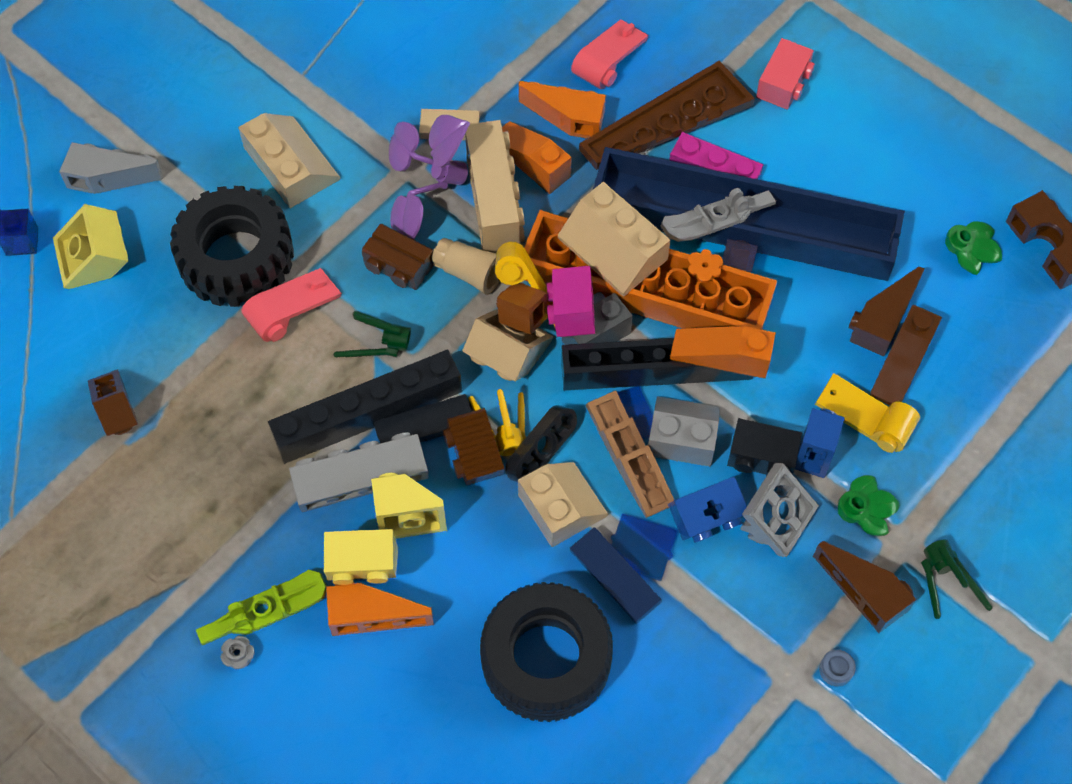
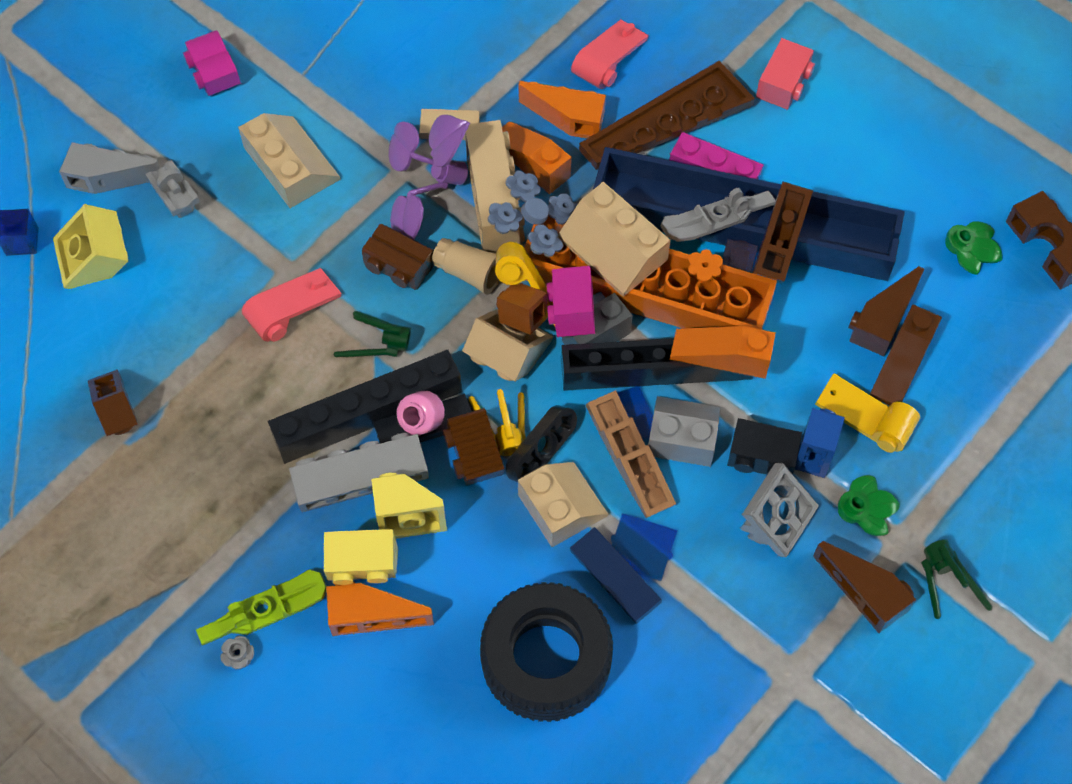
(173, 189): none -> light grey hips
(212, 63): none -> dark pink brick
(227, 213): black tyre -> none
(420, 412): none -> bright pink head
(534, 211): none -> sand blue plant
(689, 510): blue brick -> none
(782, 232): none -> reddish brown slope
(837, 668): sand blue tile -> none

